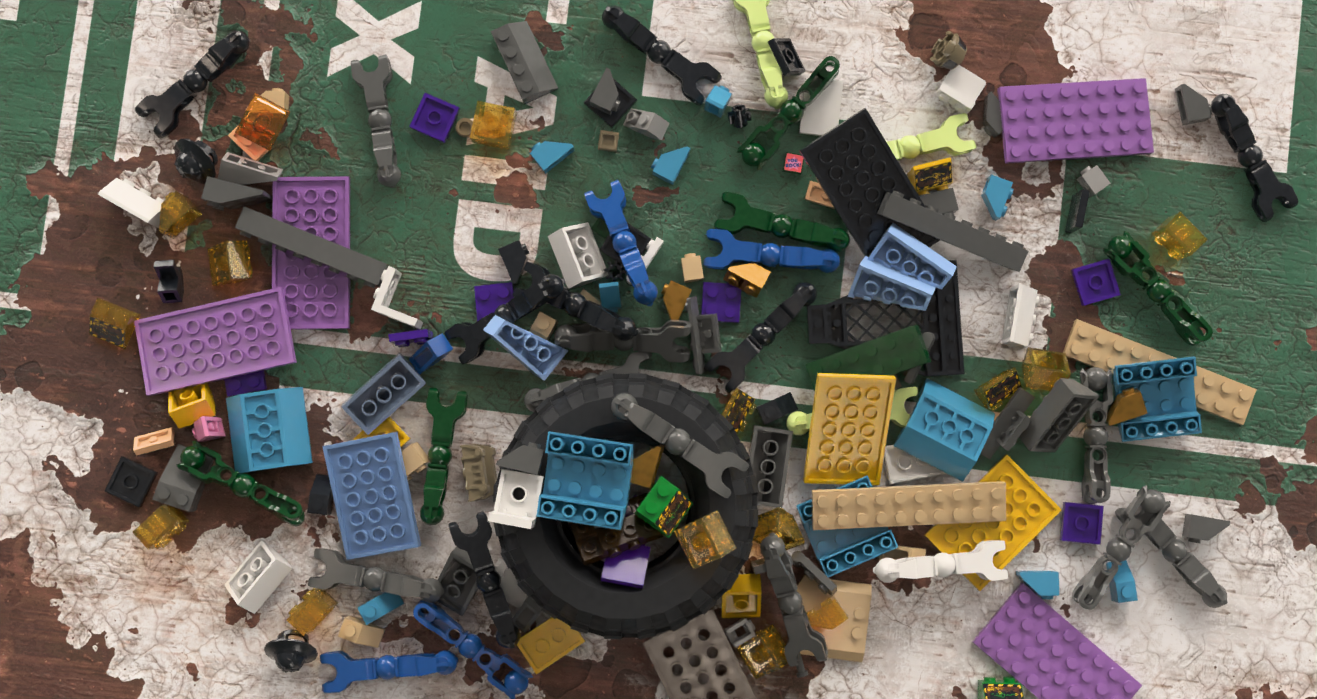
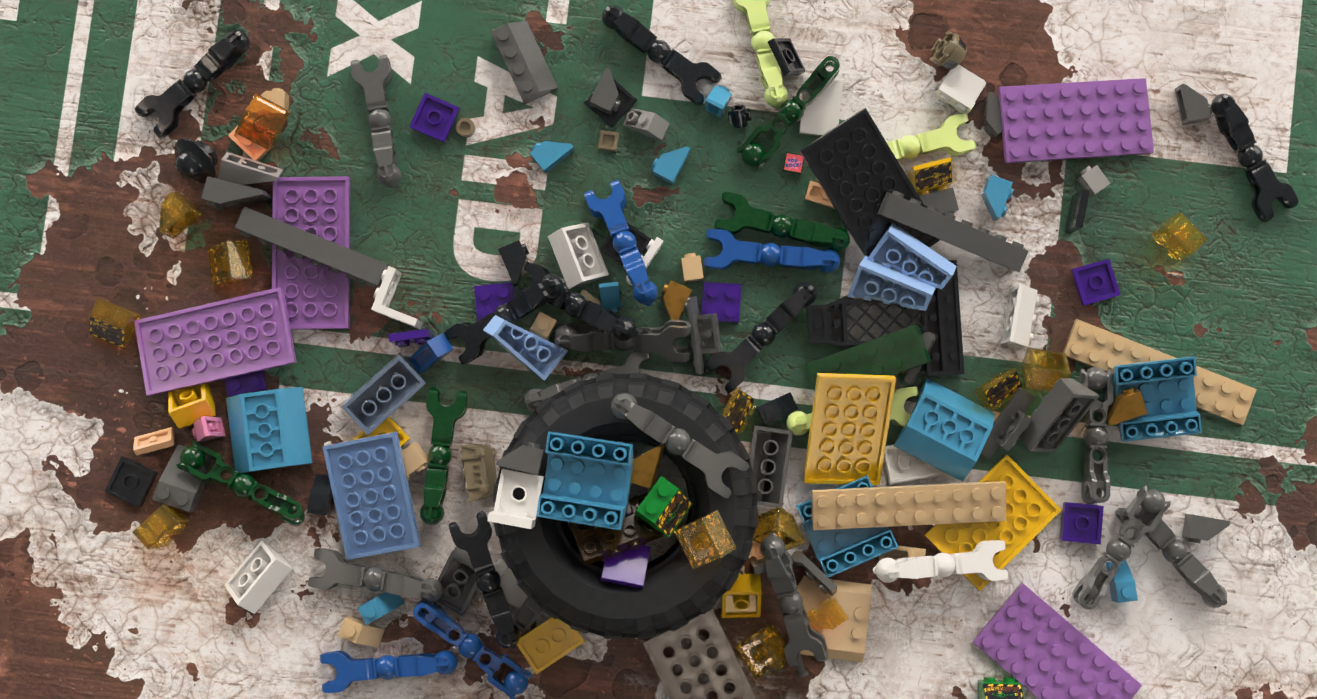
(133, 200): white slope -> none
(170, 281): black brick -> none
(290, 653): black helmet -> none
(311, 611): clear yellow brick -> none
(493, 125): clear yellow brick -> none
(611, 274): black gear -> none
(732, 636): light grey window -> none
(747, 277): slope -> none
(1041, 582): dark azure slope -> none
(1158, 290): dark green piece -> none

